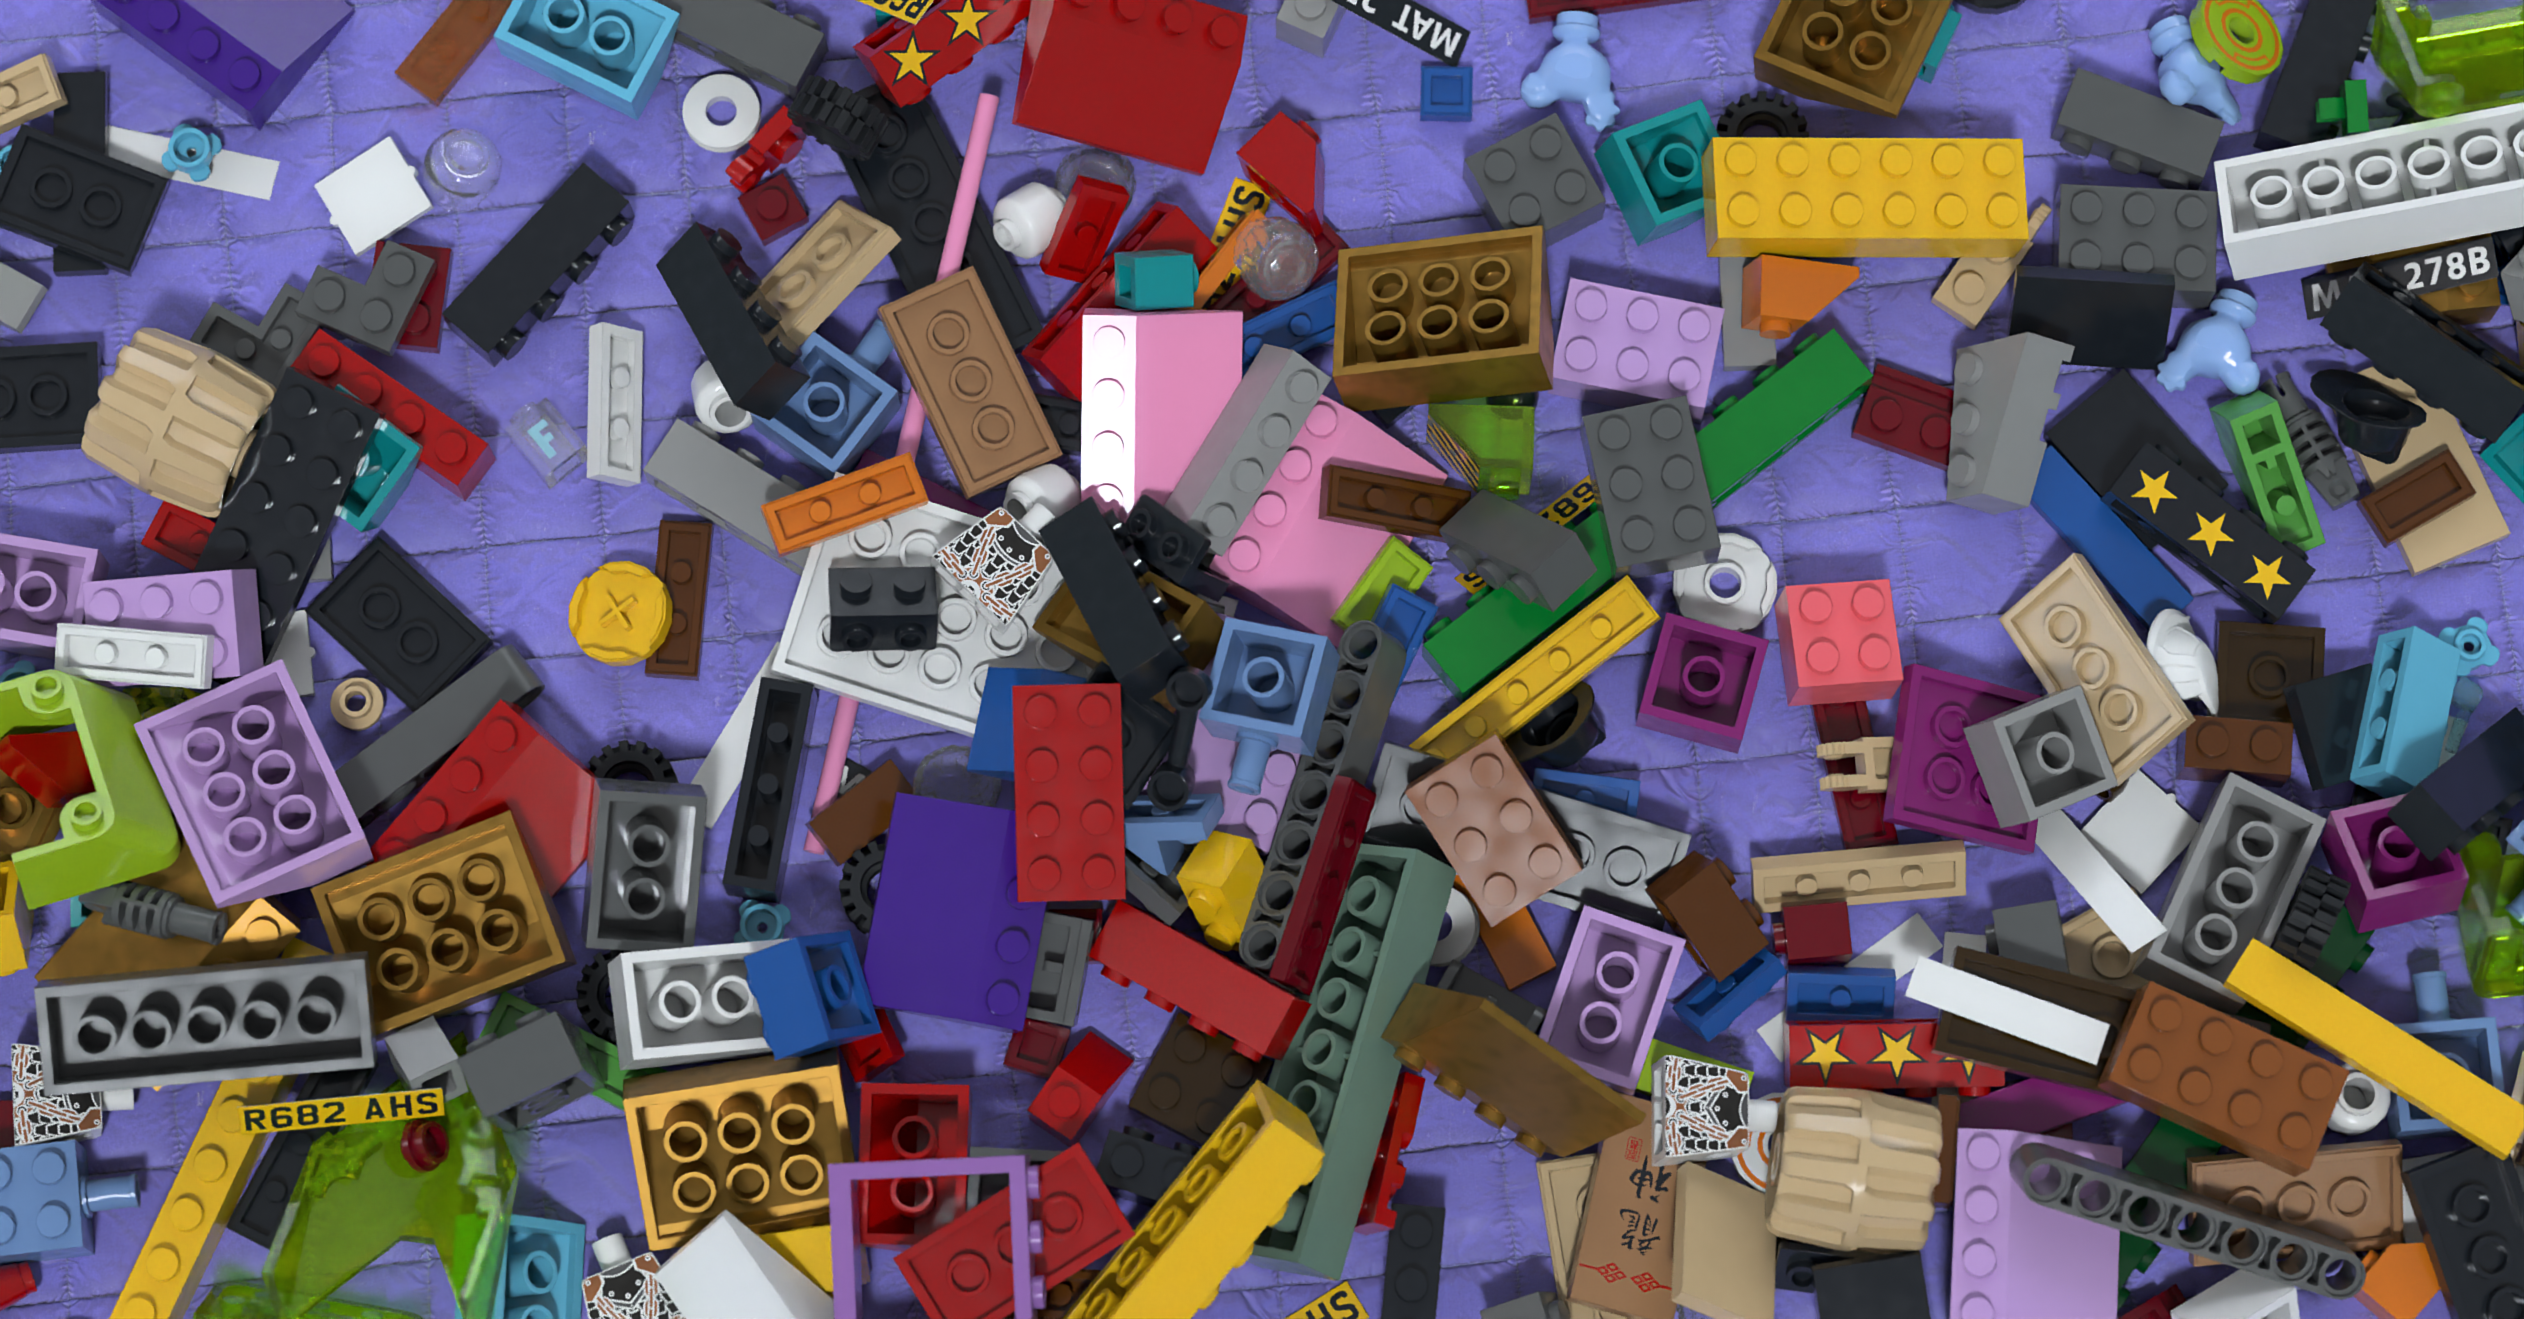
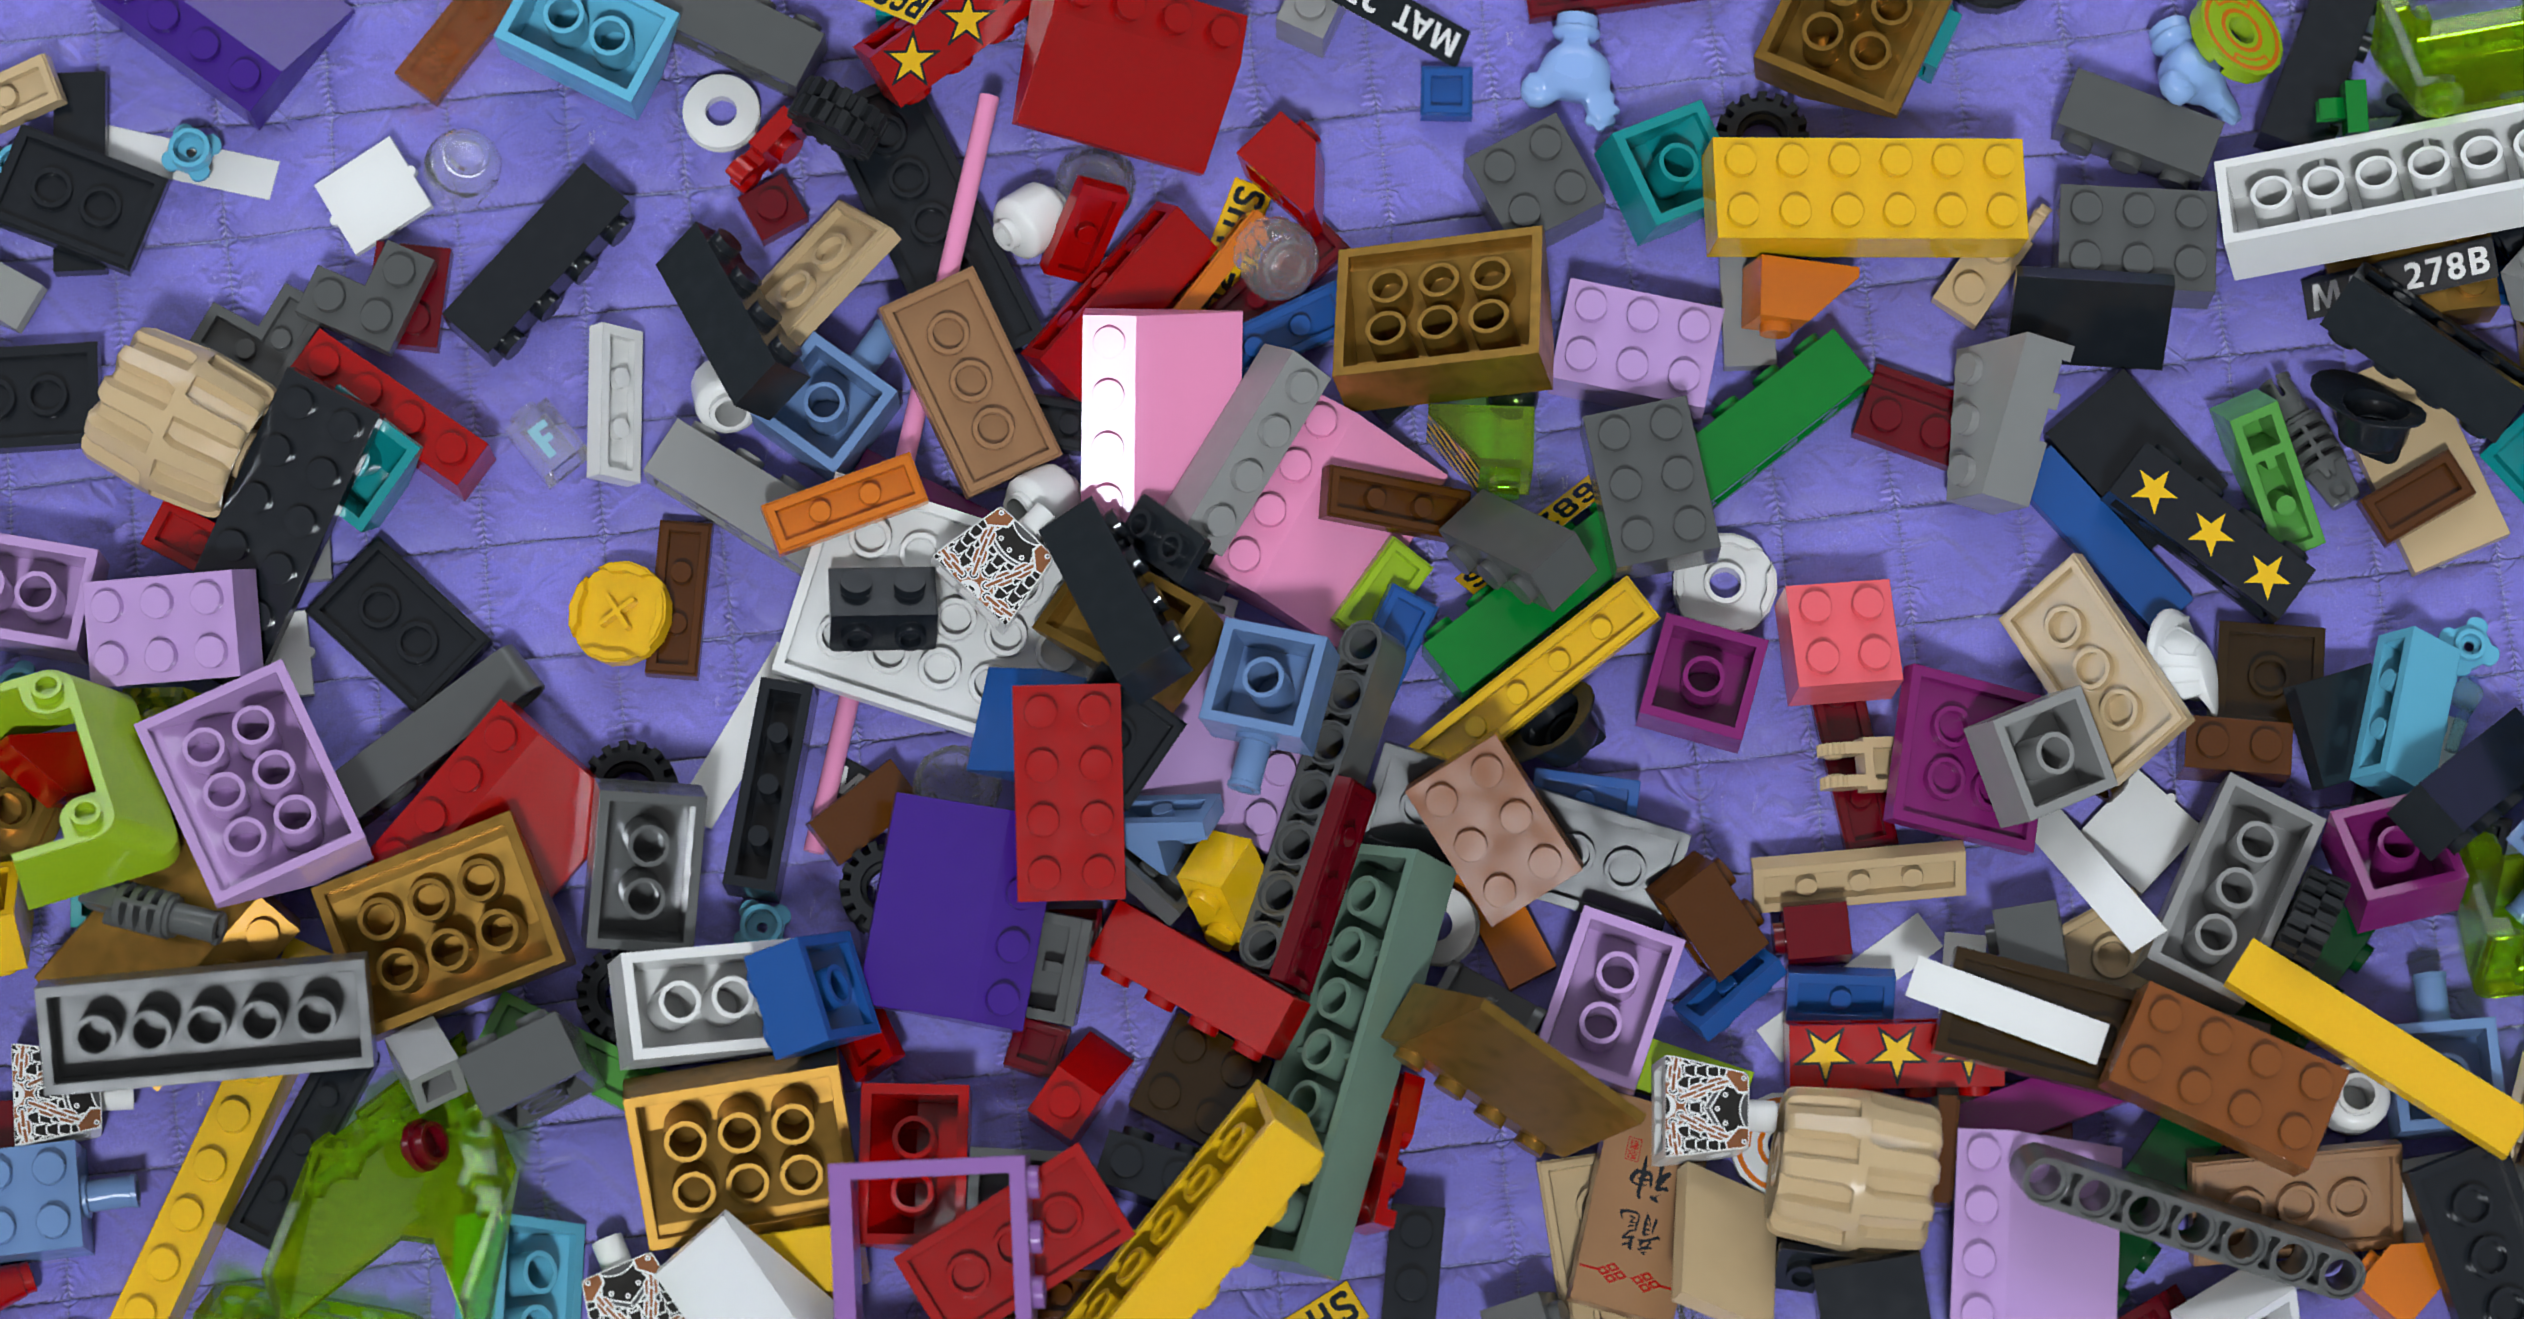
(135, 655): white tile -> none
(341, 1111): yellow sticker -> none
(367, 715): tan plate -> none
(1155, 279): teal brick -> none
(1174, 778): black bar -> none
(2216, 347): light blue animal -> none

